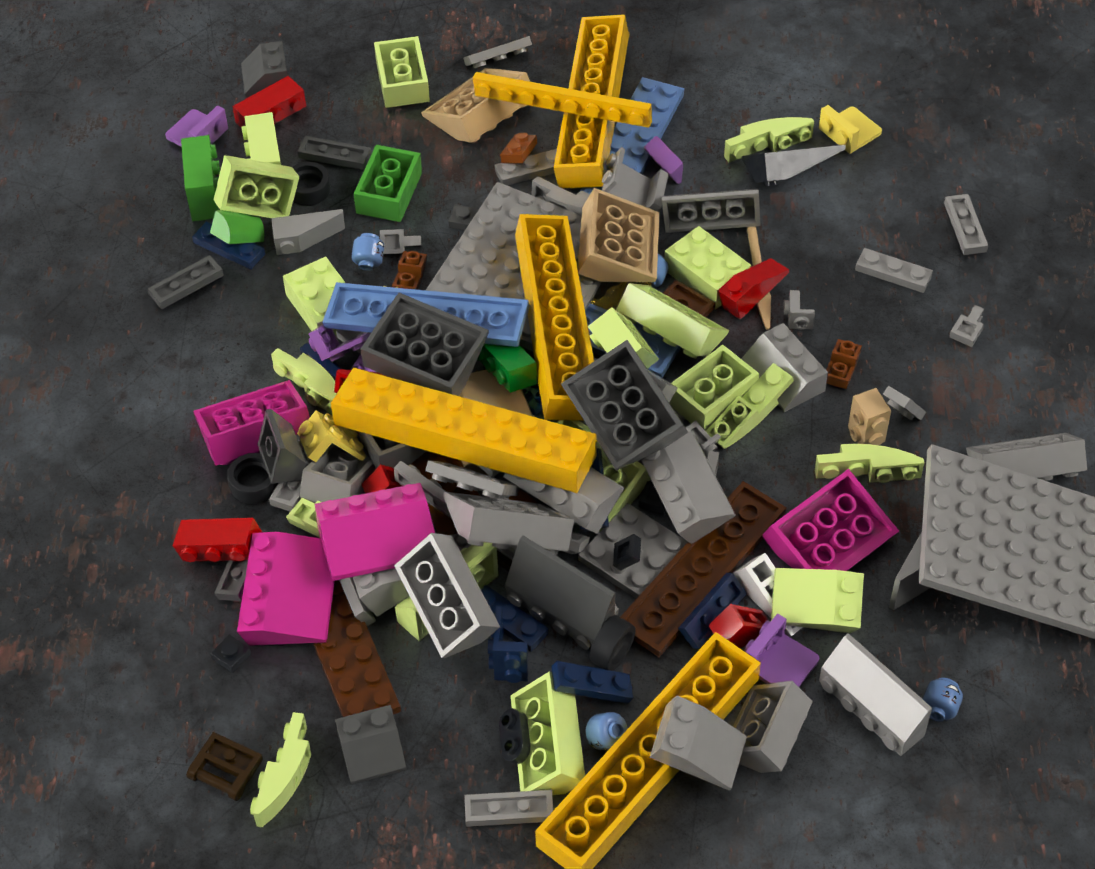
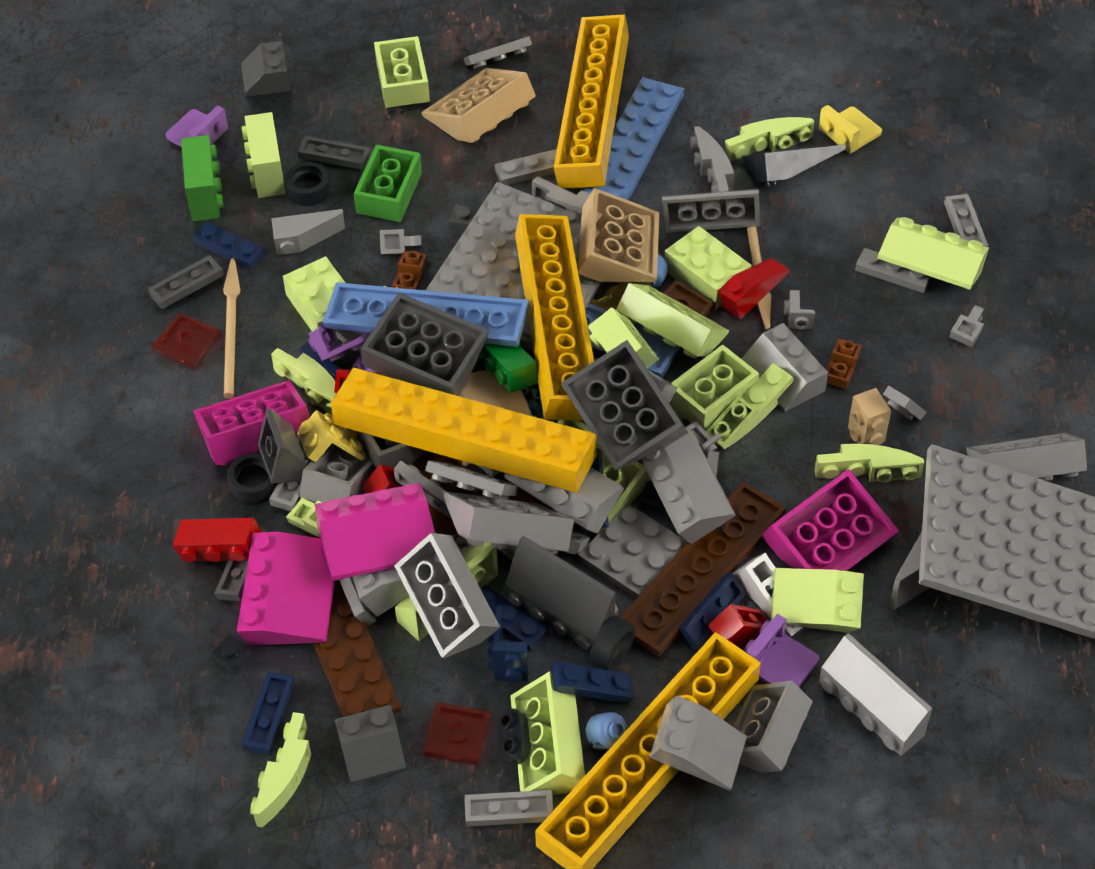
(186, 340): none -> clear red tile
(228, 757): dark brown plate -> none
(232, 291): none -> tan piece
(237, 227): bright green brick -> none
(255, 187): yellowish green brick -> none
(268, 713): none -> dark blue plate
(279, 98): red brick -> none
(367, 251): medium blue head -> none
(457, 734): none -> clear red tile
(518, 148): dark orange plate -> none
(563, 99): yellow plate -> none
(627, 552): black plate -> none
(632, 185): light grey panel -> none
(665, 158): medium lavender slope -> none
(712, 160): none -> light grey slope
(933, 252): none -> yellowish green slope
(944, 698): medium blue head -> none

